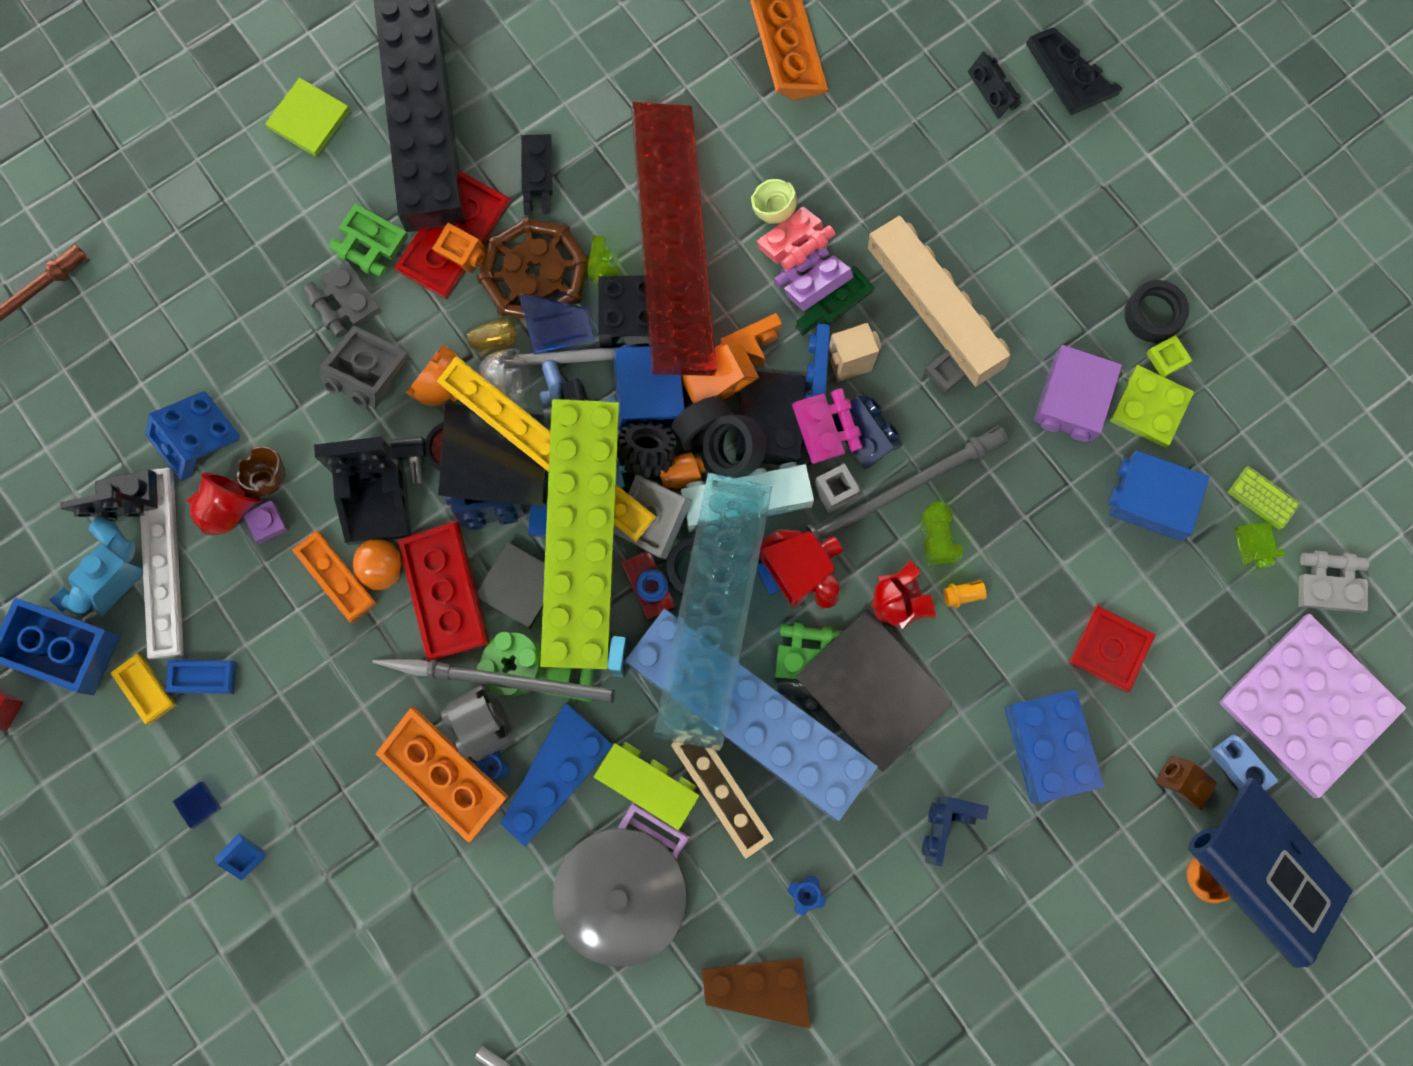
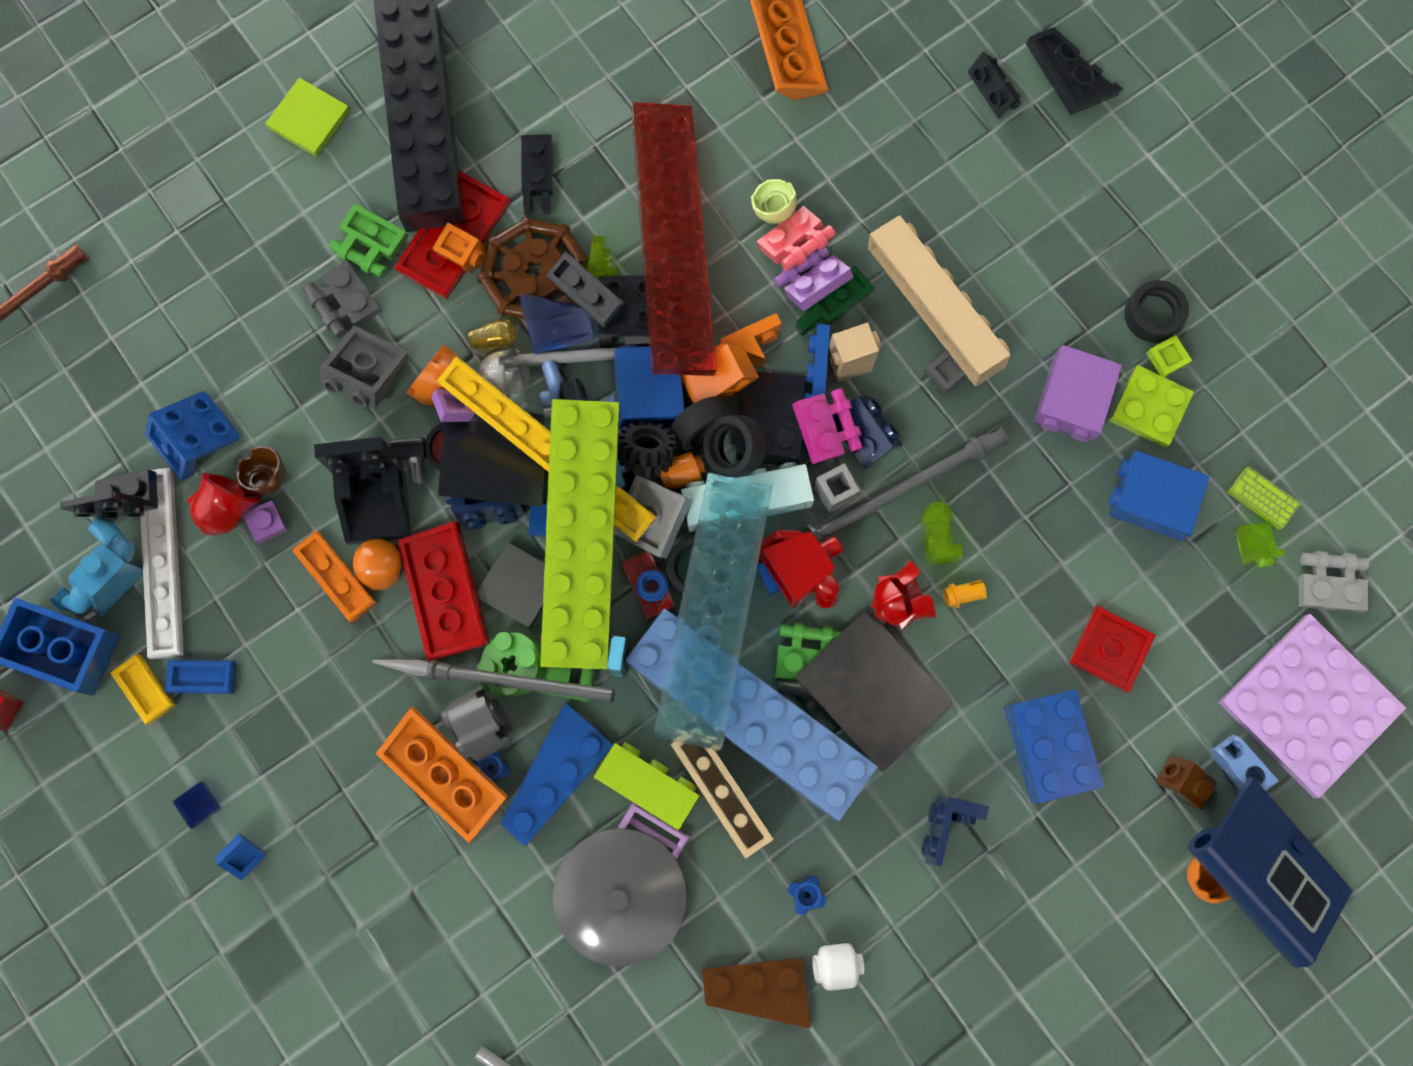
(450, 408): none -> medium lavender plate
(587, 291): none -> black tile
(837, 966): none -> white head

